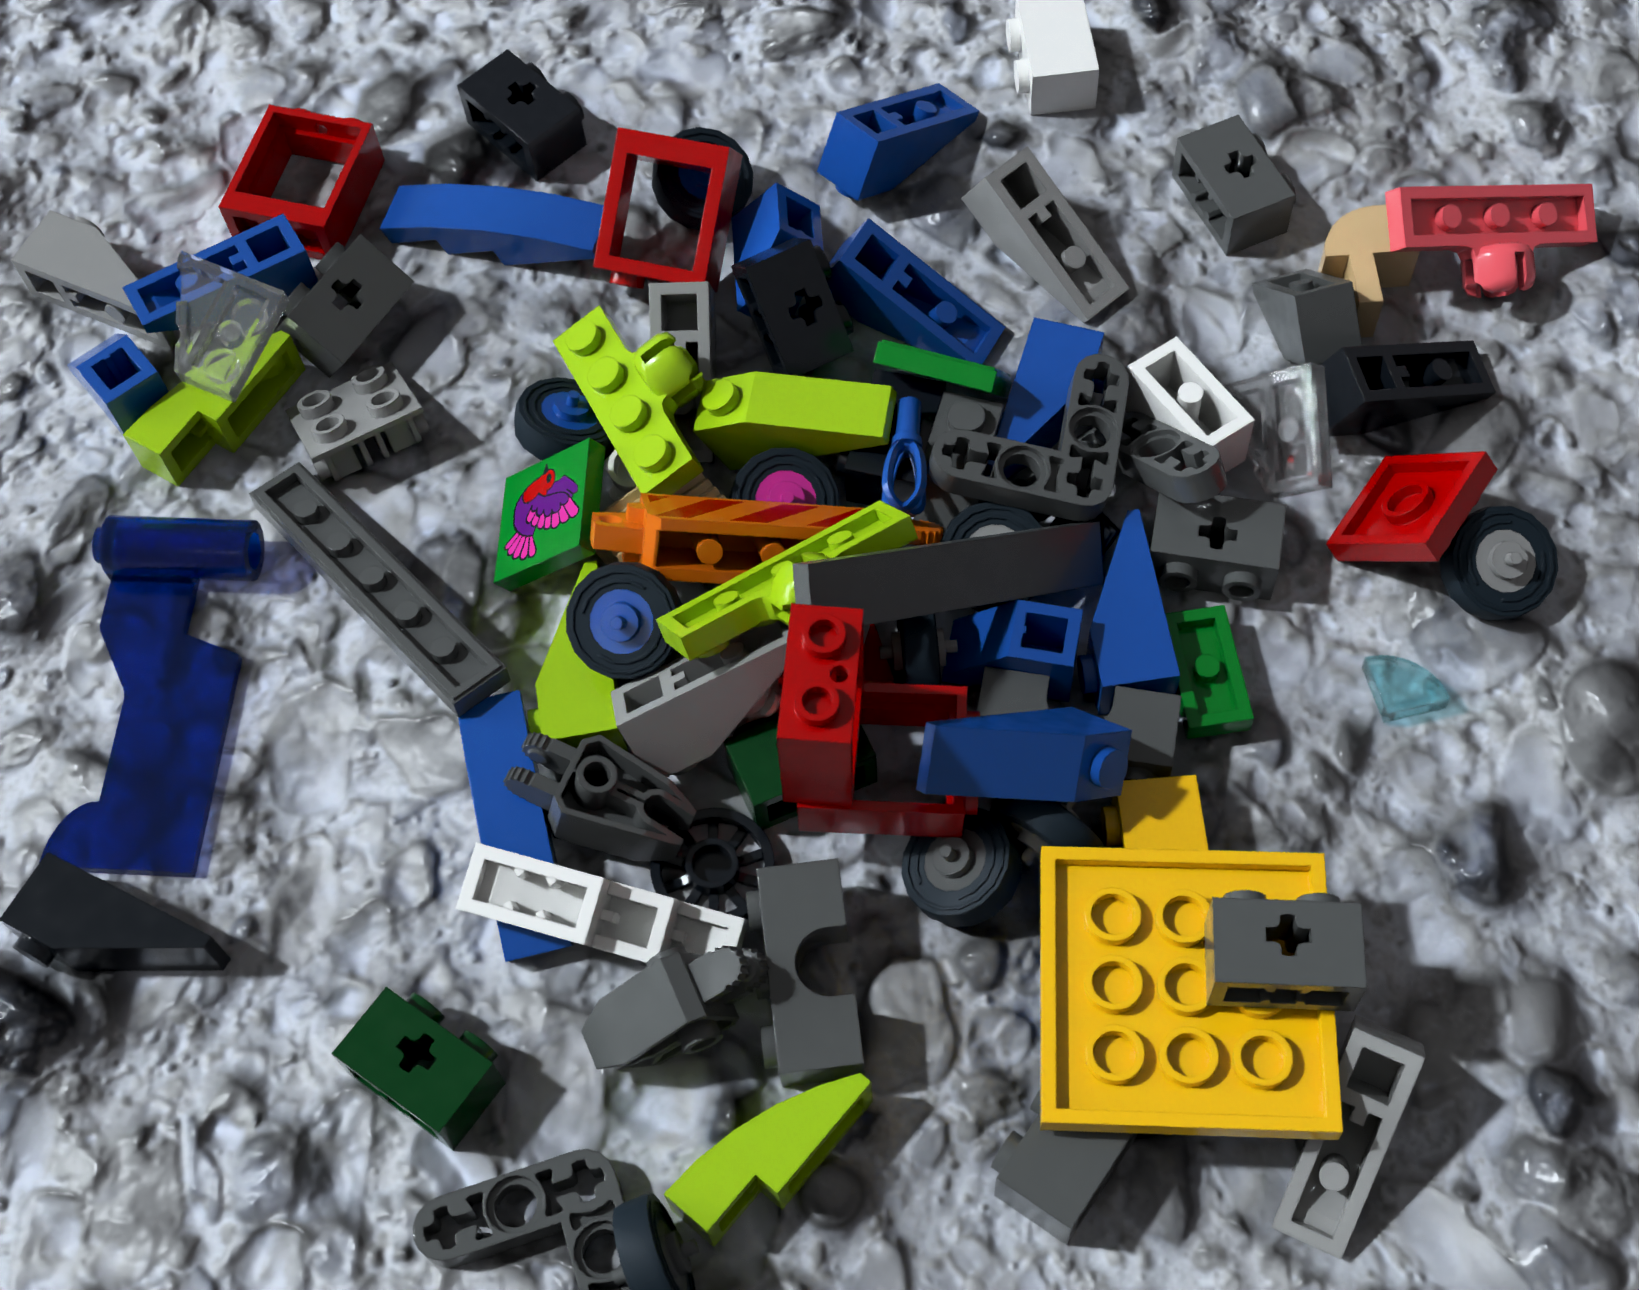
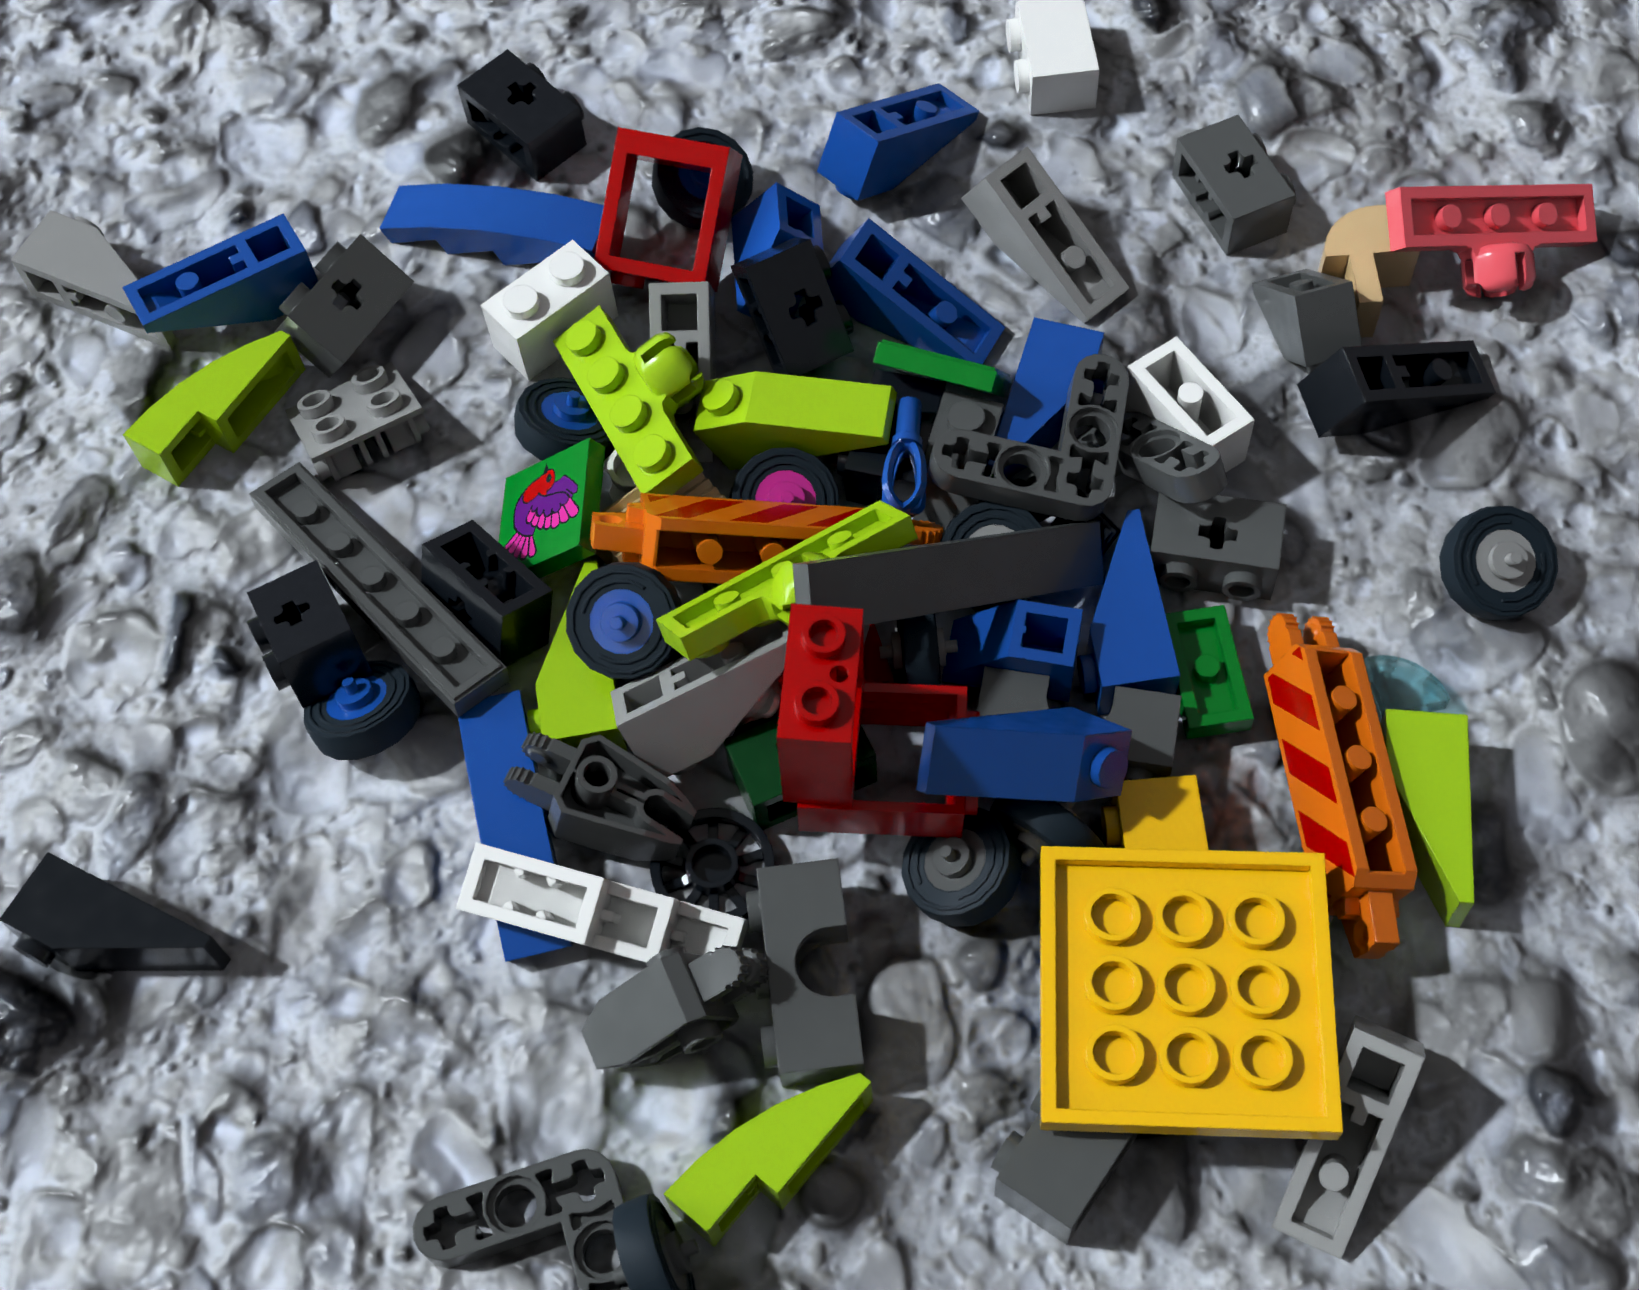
(119, 380): blue slope -> none
(174, 694): clear blue door -> none
(222, 325): clear wing -> none
(301, 133): red window -> none
(306, 635): none -> black brick
(365, 713): none -> black wheel
(439, 1100): dark green brick -> none
(488, 591): none -> black brick
(544, 305): none -> white brick
(1249, 967): dark grey brick -> none
(1289, 429): clear wing -> none
(1340, 779): none -> orange hinge
(1412, 507): red plate -> none
(1434, 791): none -> lime slope

